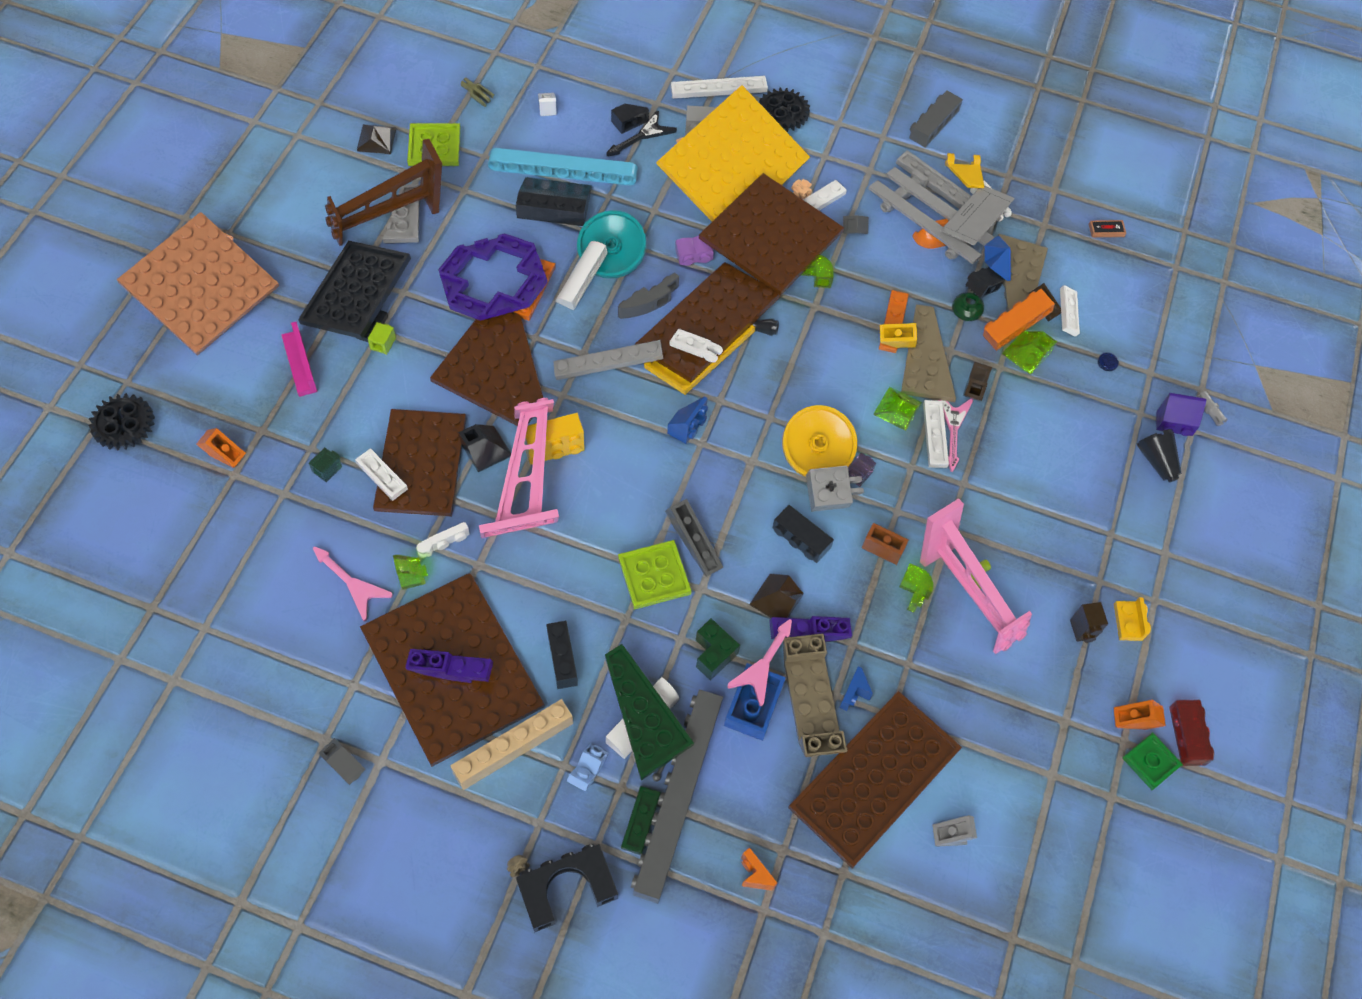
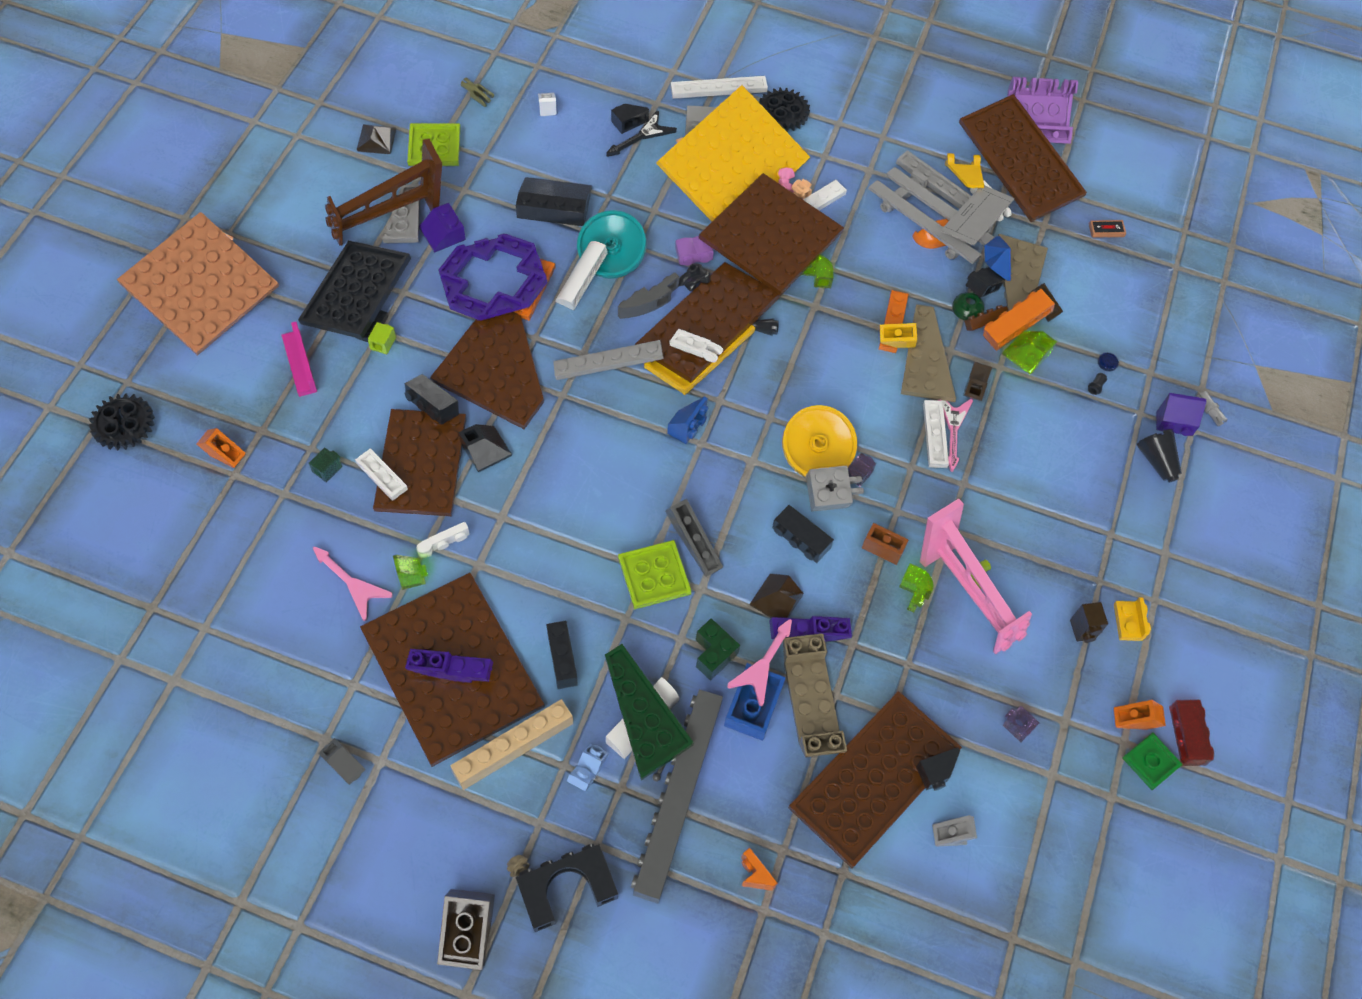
(431, 399): none -> black brick
(442, 228): none -> dark purple slope
(465, 928): none -> slope
(534, 516): bright pink piece -> none
(562, 166): medium azure beam -> none
(563, 437): yellow brick -> none
(640, 820): dark green tile -> none
(694, 274): none -> black plate
(786, 174): none -> bright pink piece
(855, 224): dark grey panel -> none
(858, 687): blue slope -> none
(897, 408): clear neon green slope -> none
(935, 118): dark grey brick -> none
(937, 769): none -> black slope
(975, 322): none -> reddish brown piece
(1022, 157): none -> reddish brown plate
(1025, 717): none -> clear purple brick
(1047, 105): none -> medium lavender slope
(1069, 310): white tile -> none
(1096, 386): none -> black pin

